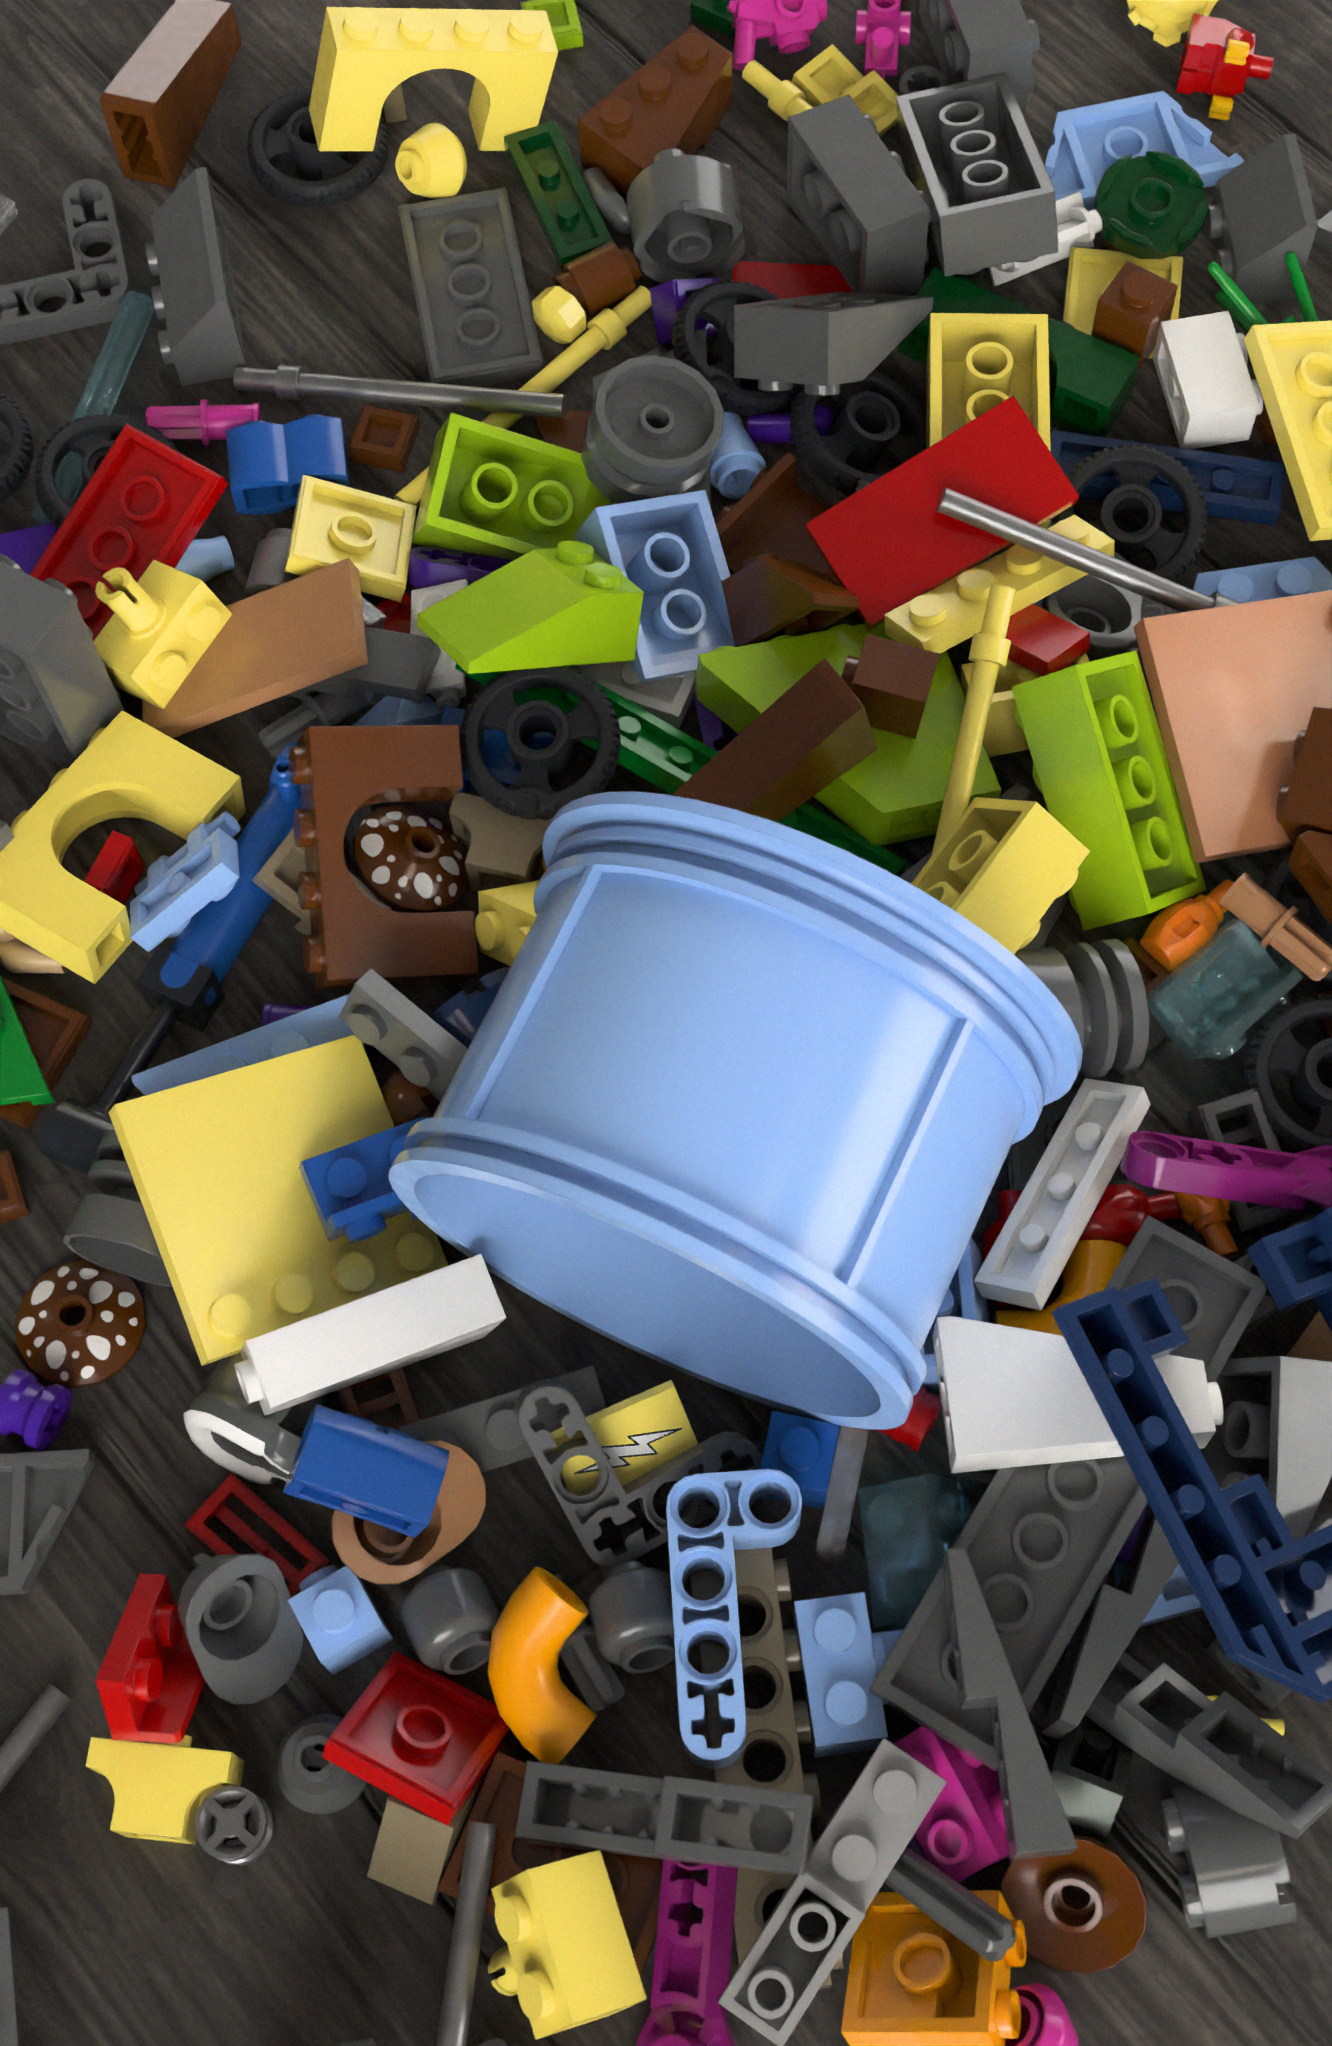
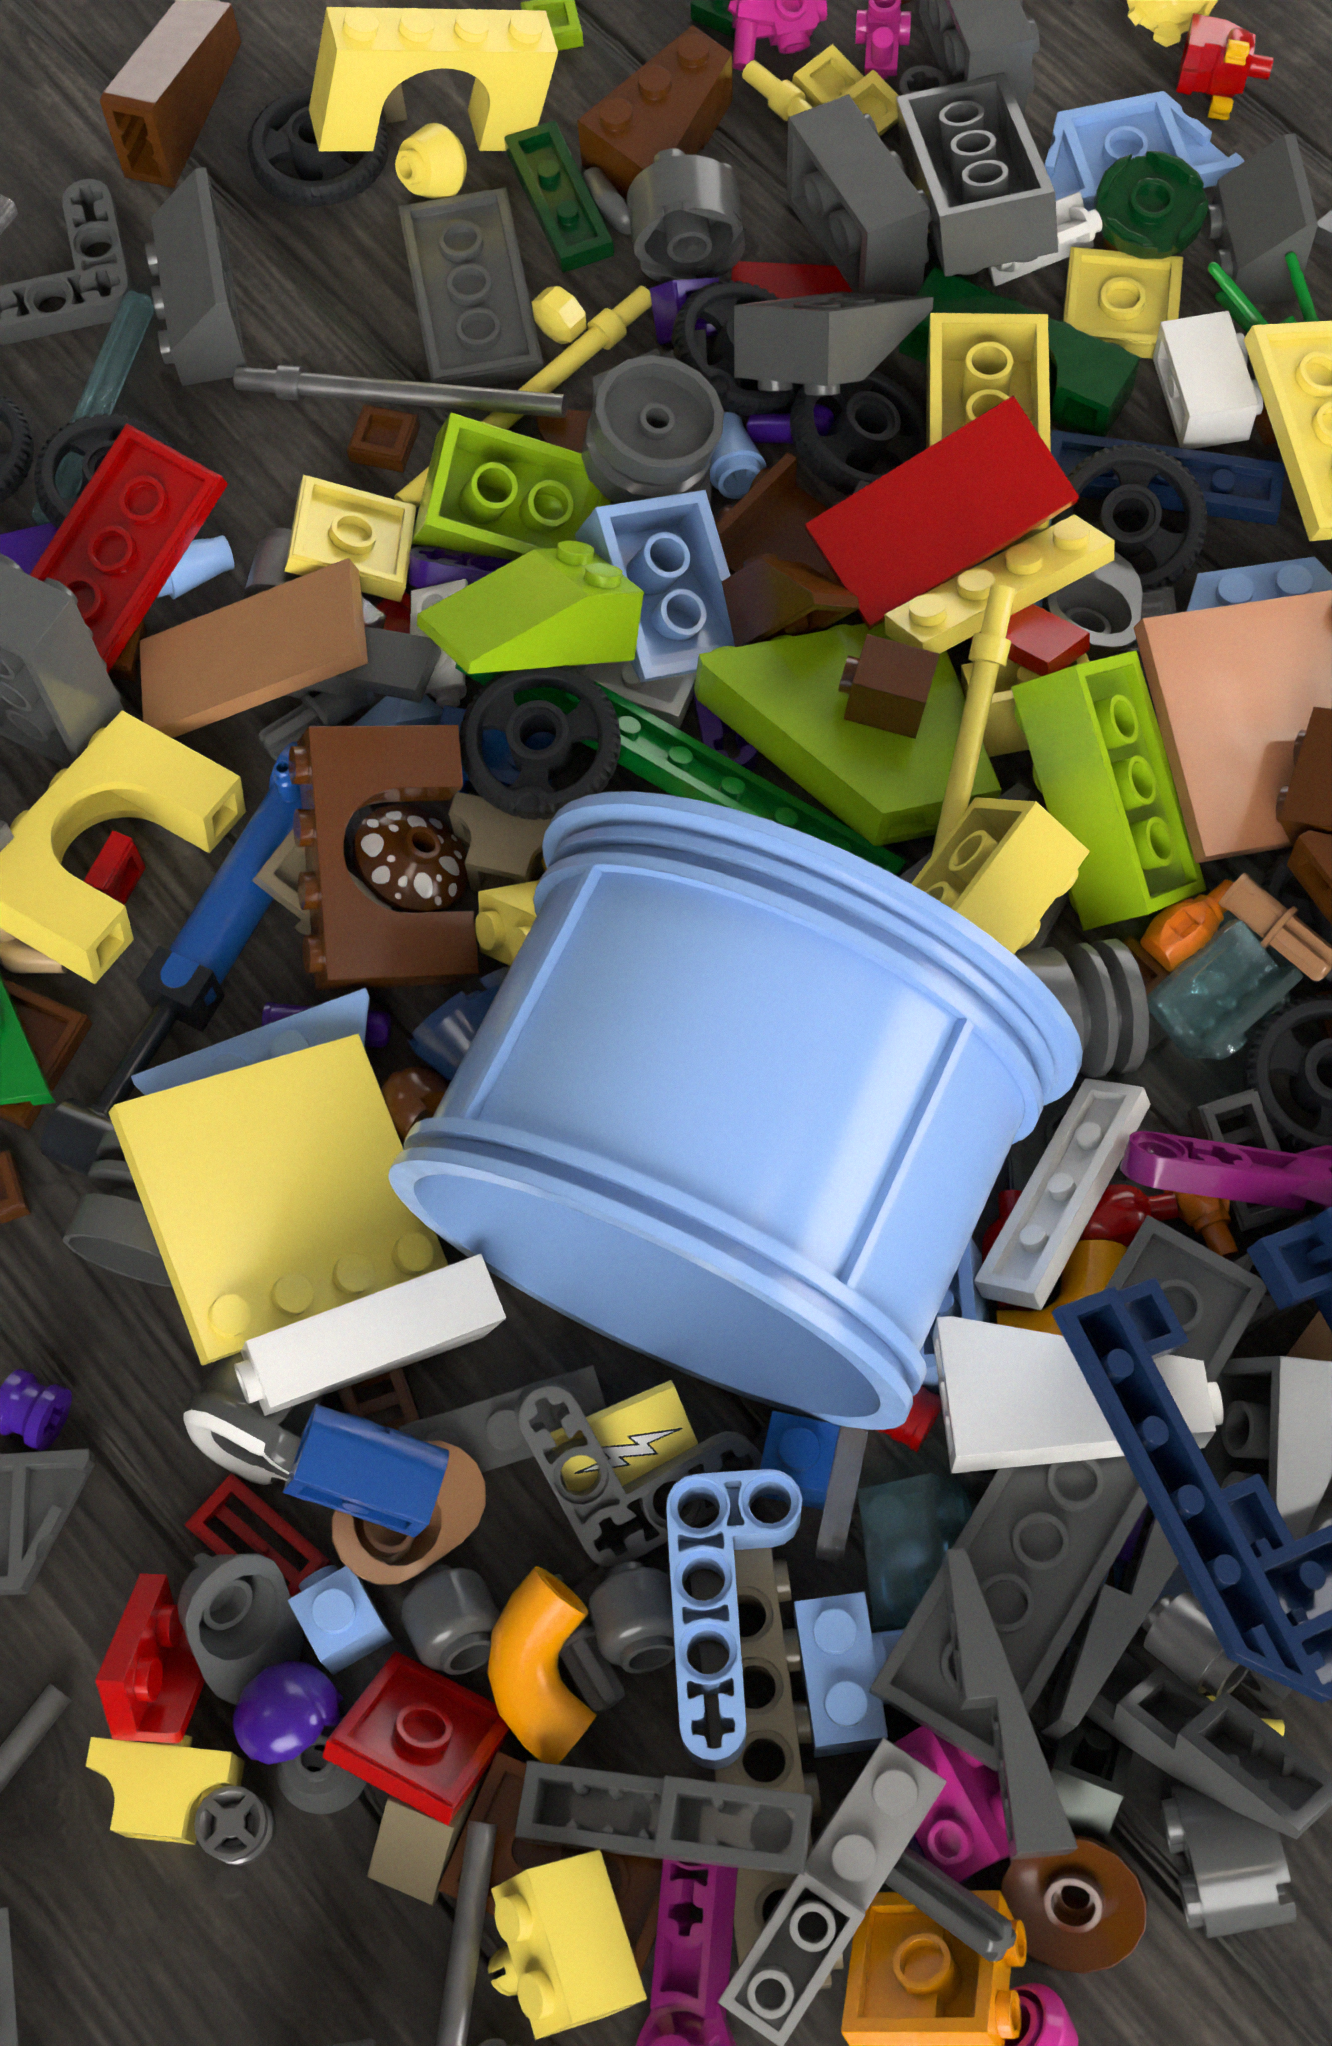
(95, 1346): reddish brown dish -> none
(156, 629): light yellow brick -> none
(185, 882): light blue plate -> none
(200, 421): dark pink axle -> none
(272, 458): blue brick -> none
(284, 1711): none -> dark purple hair
(353, 1185): blue bracket -> none
(403, 1033): dark grey plate -> none
(600, 277): reddish brown brick -> none
(788, 750): reddish brown slope -> none
(1075, 554): flat silver bar -> none
(1133, 310): reddish brown brick -> none
(1188, 1645): none -> flat silver brick

